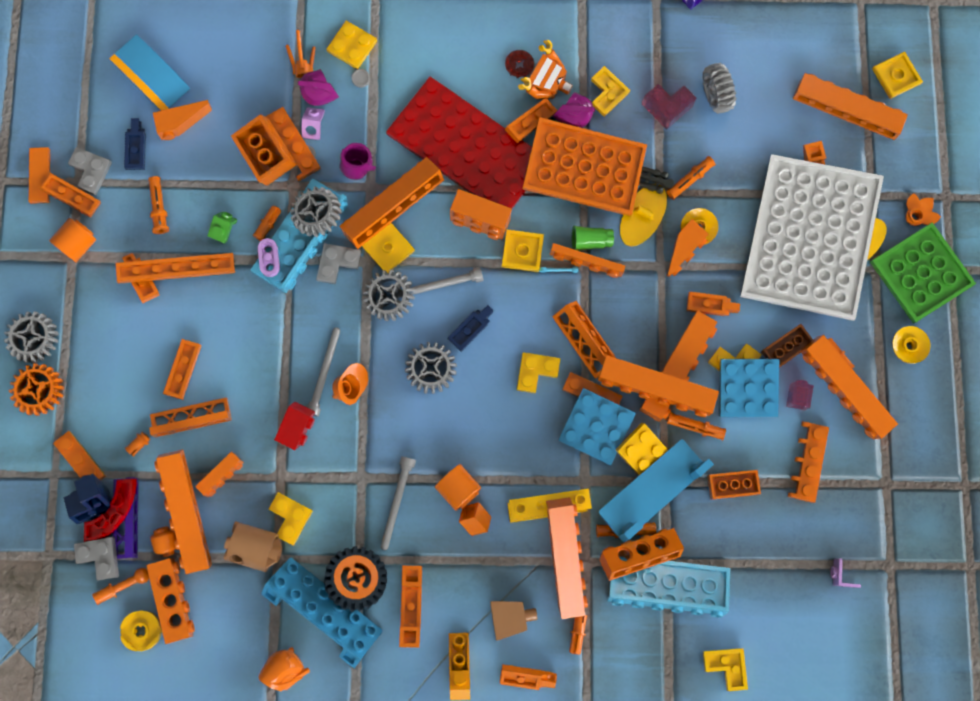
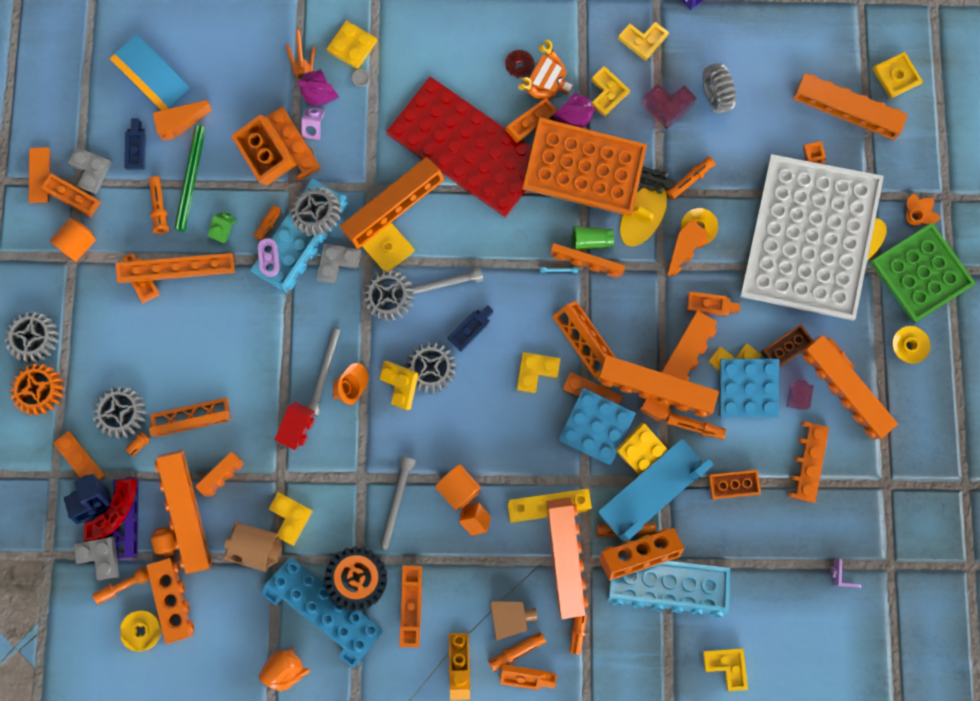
(113, 397): none -> light grey gear
(182, 369): orange plate -> none
(190, 177): none -> green axle
(356, 161): magenta helmet -> none
(404, 383): none -> yellow plate
(480, 215): orange brick -> none
(517, 651): none -> orange pin
(522, 250): yellow plate -> none
(641, 43): none -> yellow plate

